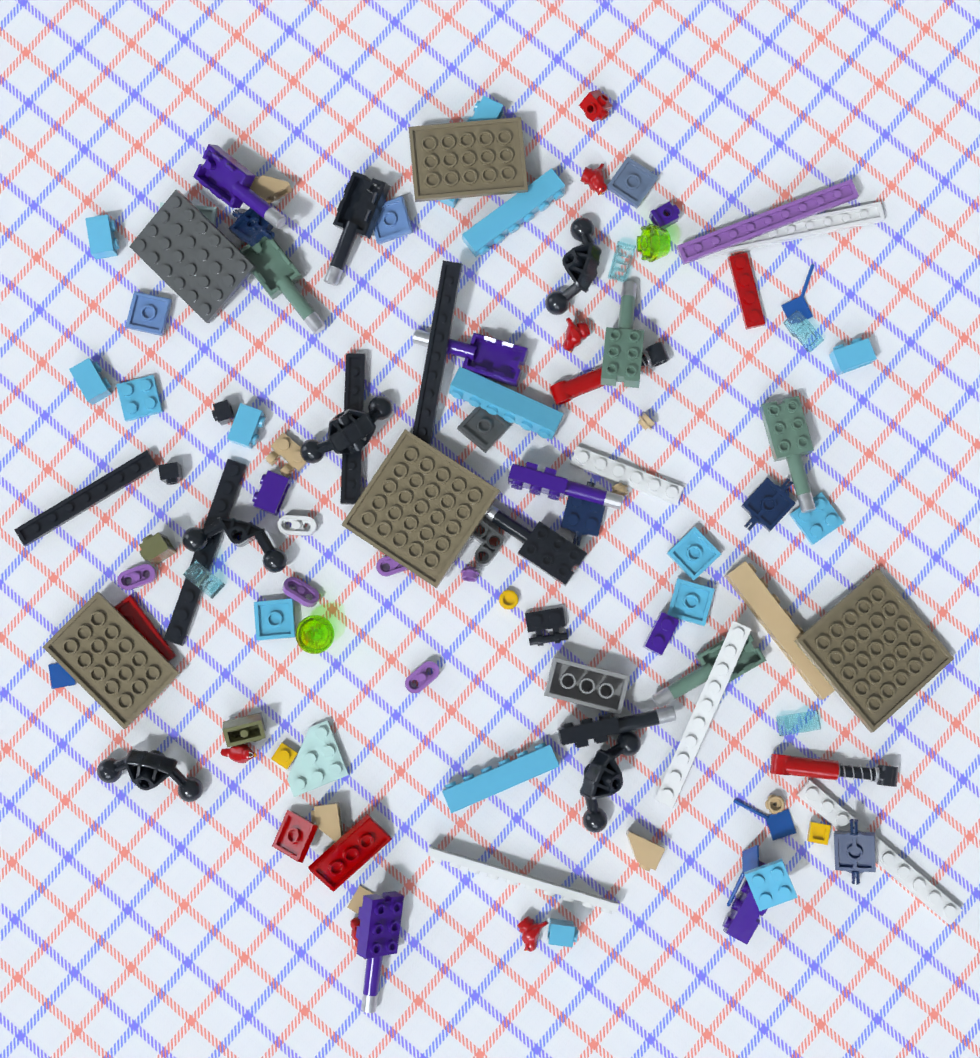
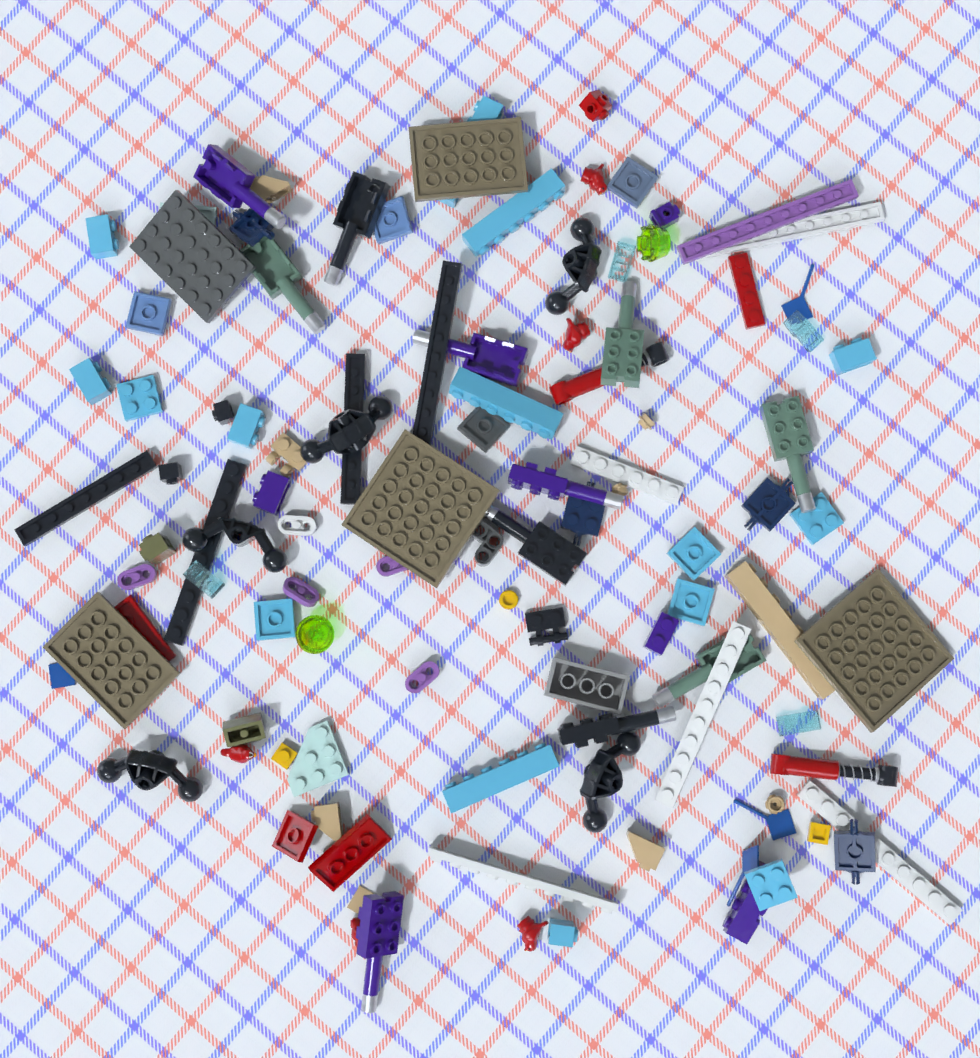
(469, 574): medium lavender plate -> none

